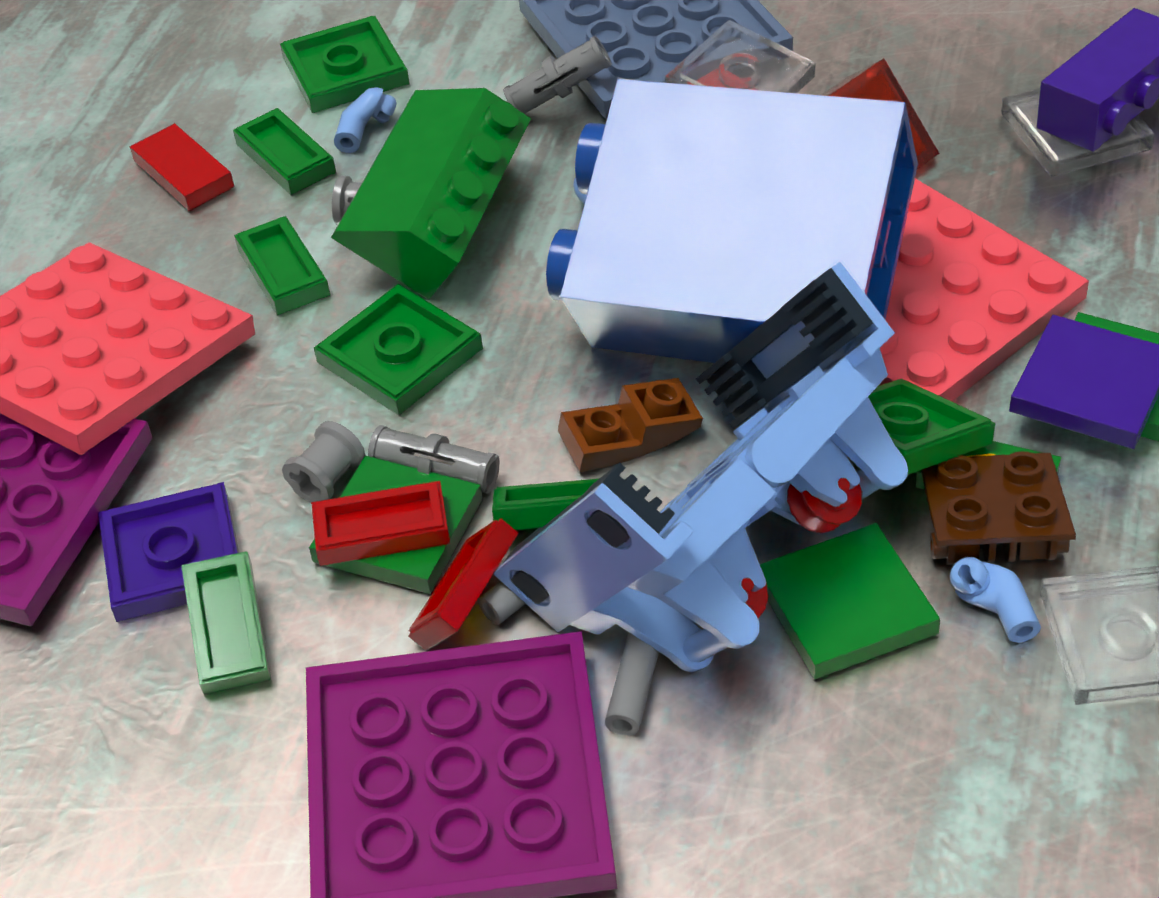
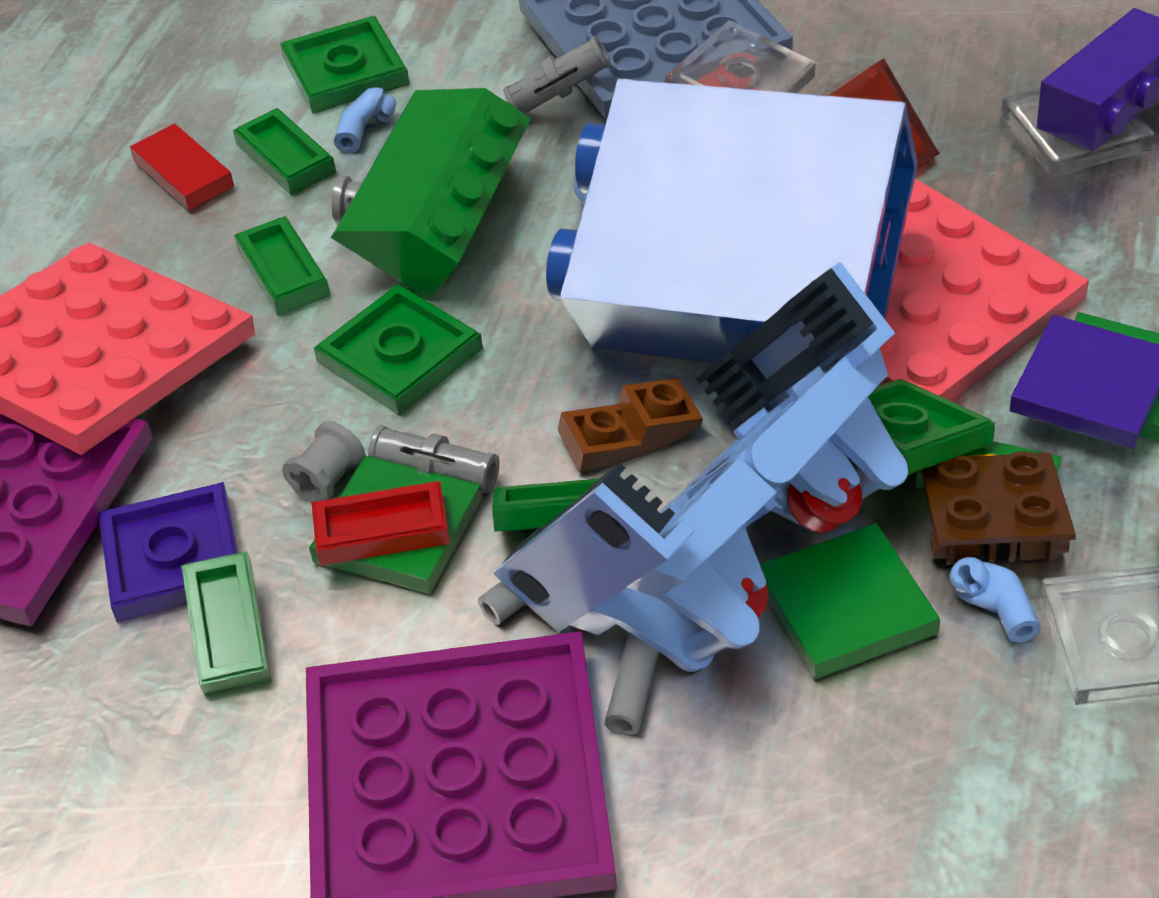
(462, 584): red tile -> none

